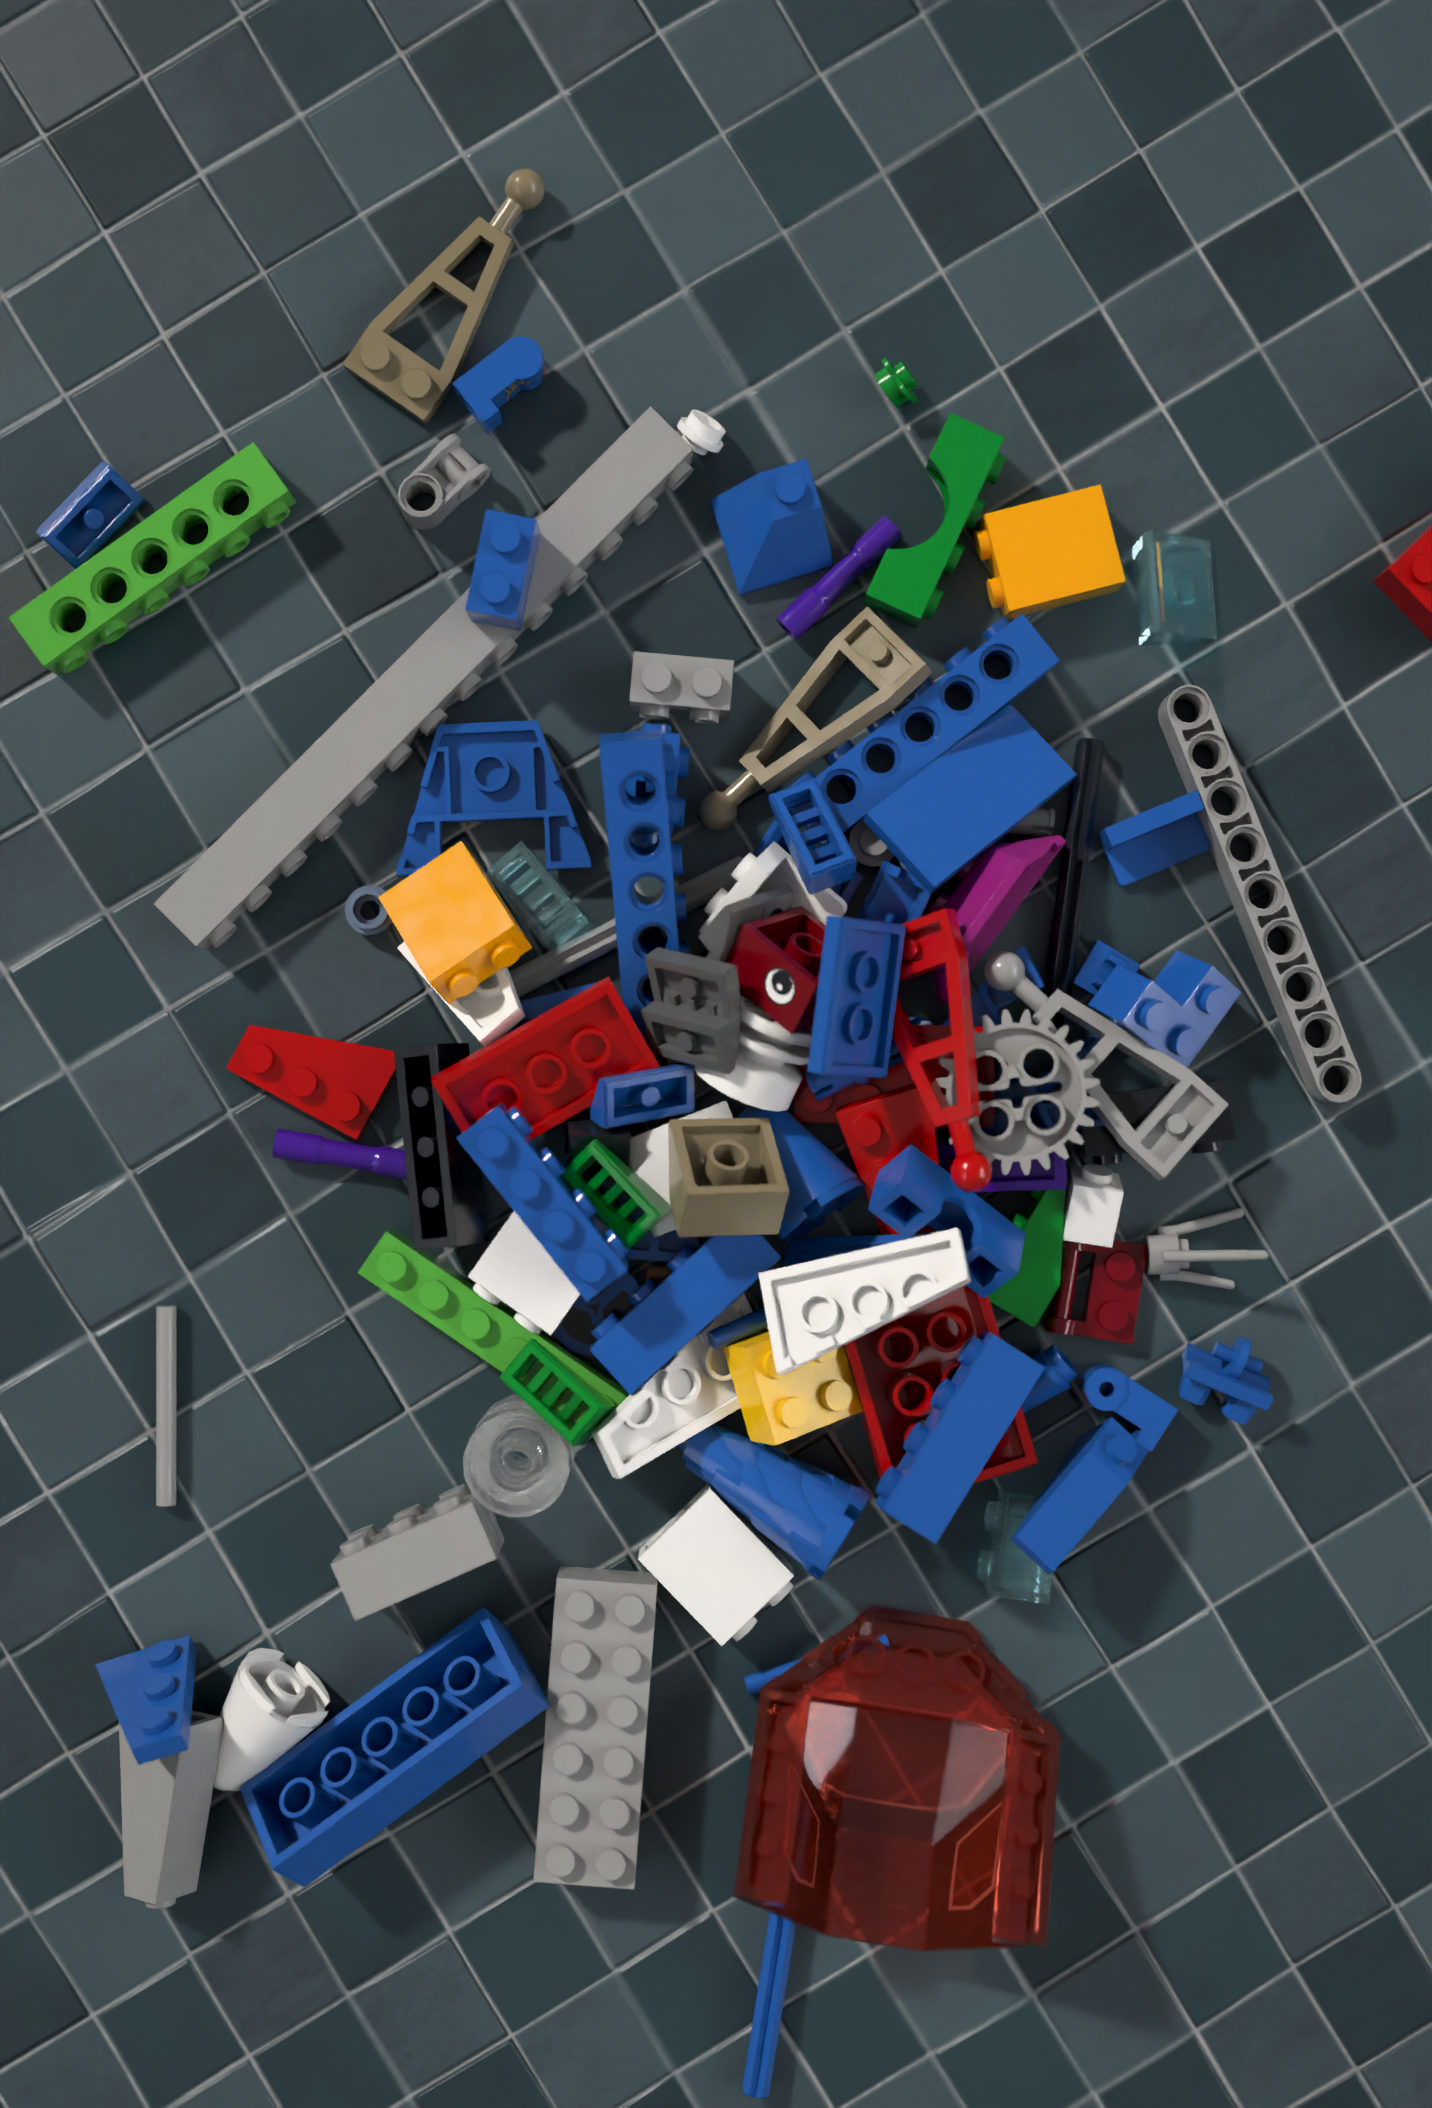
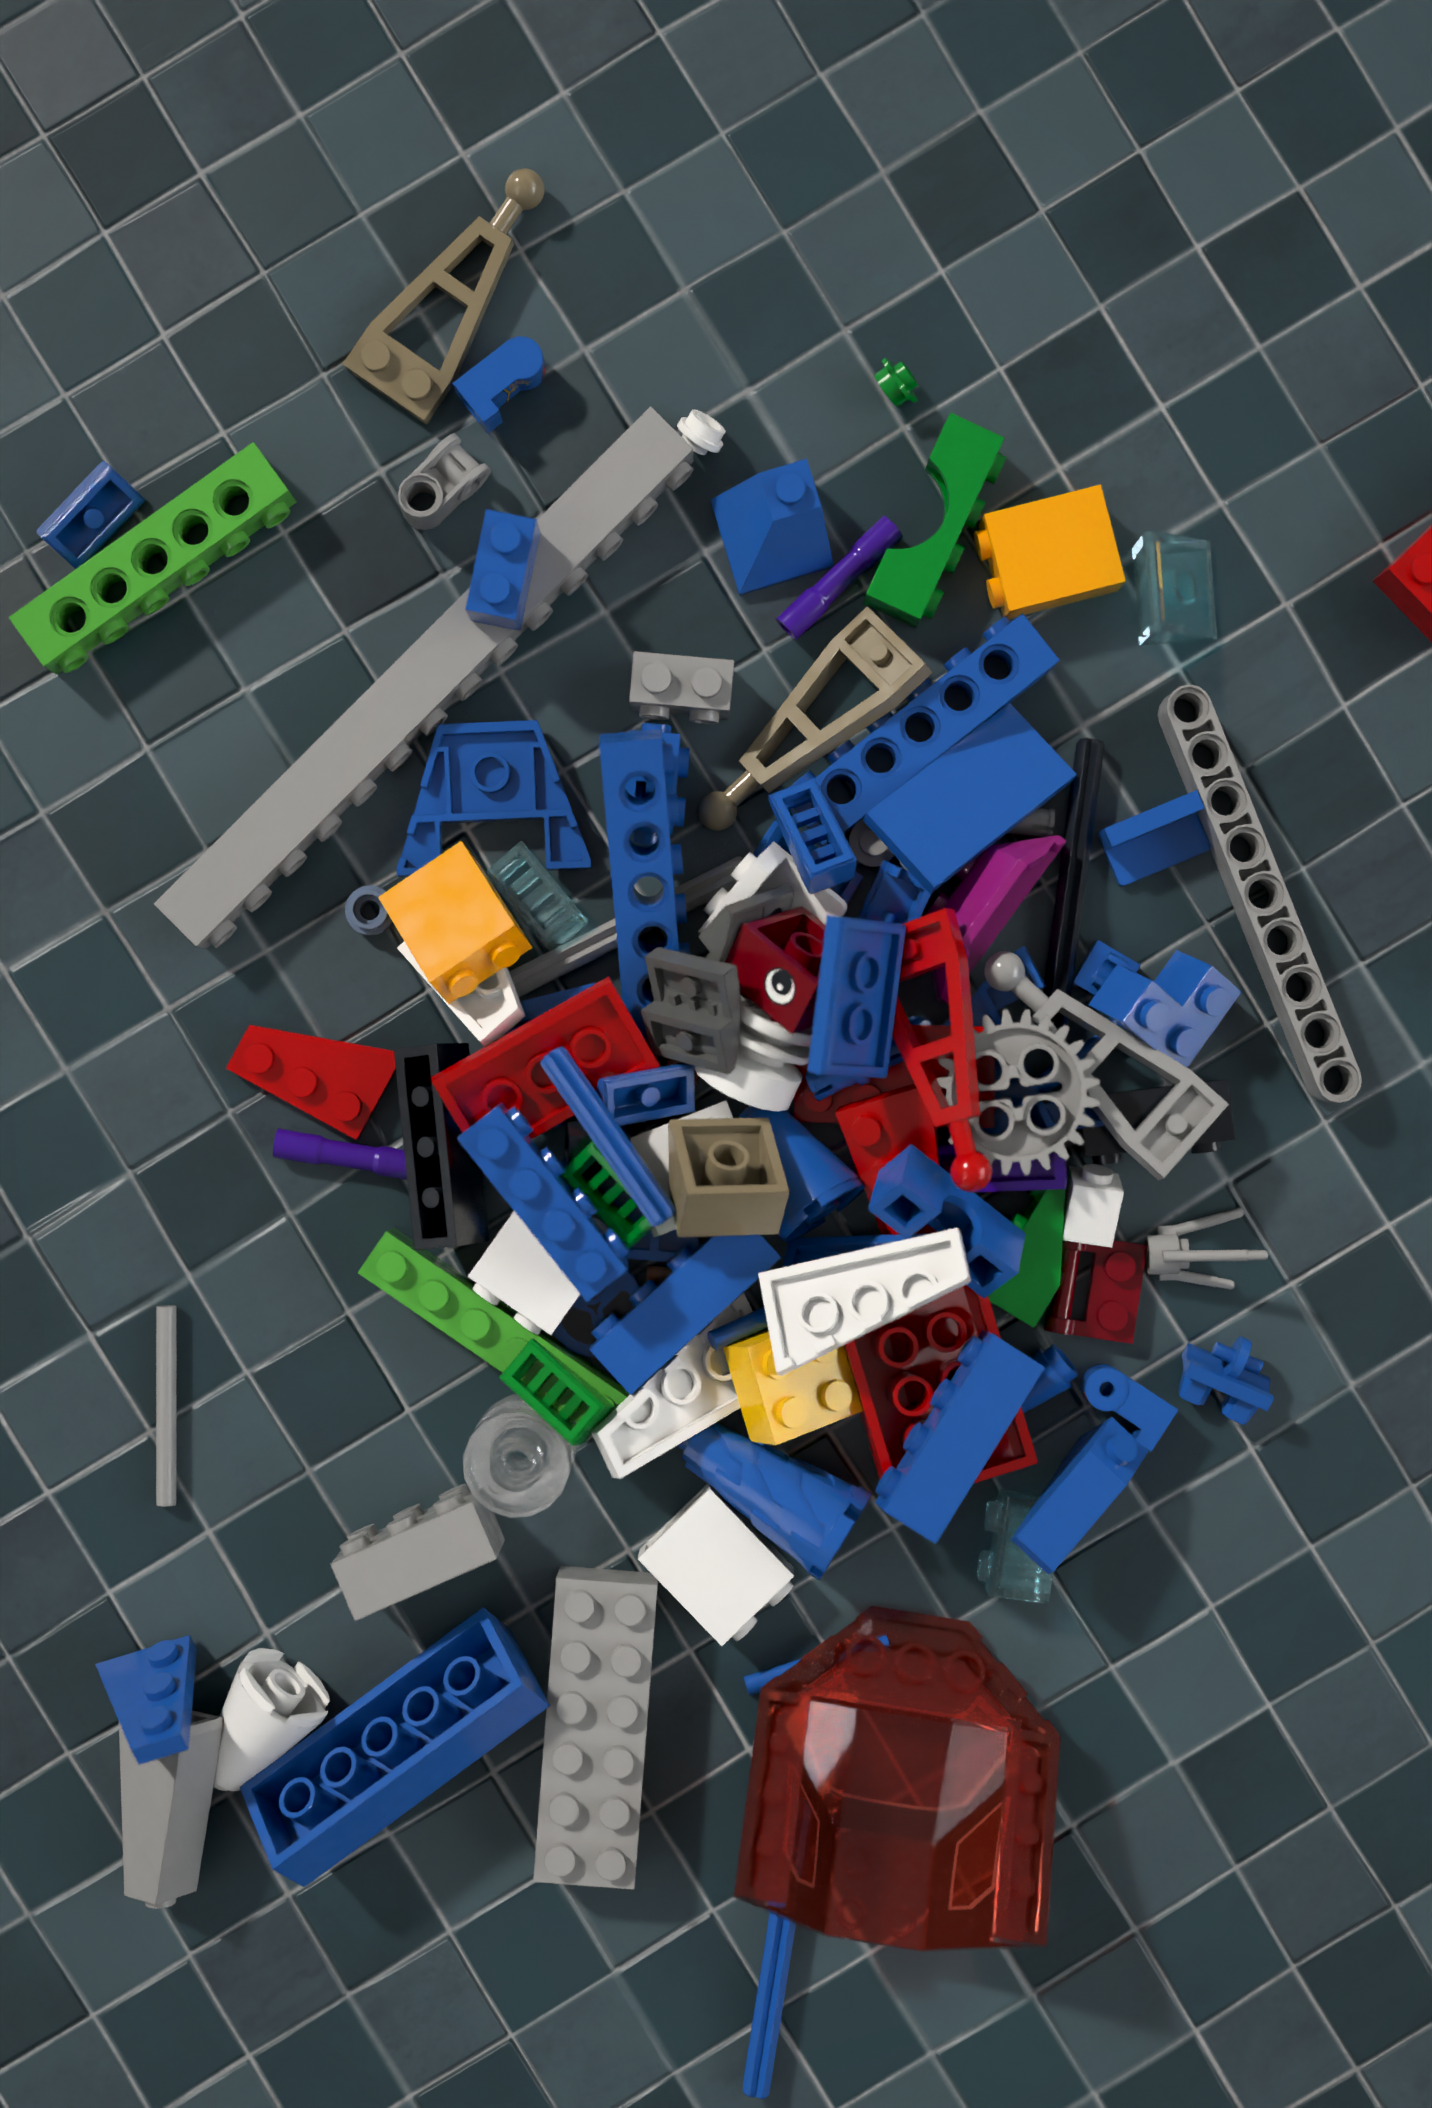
(608, 1136): none -> blue axle

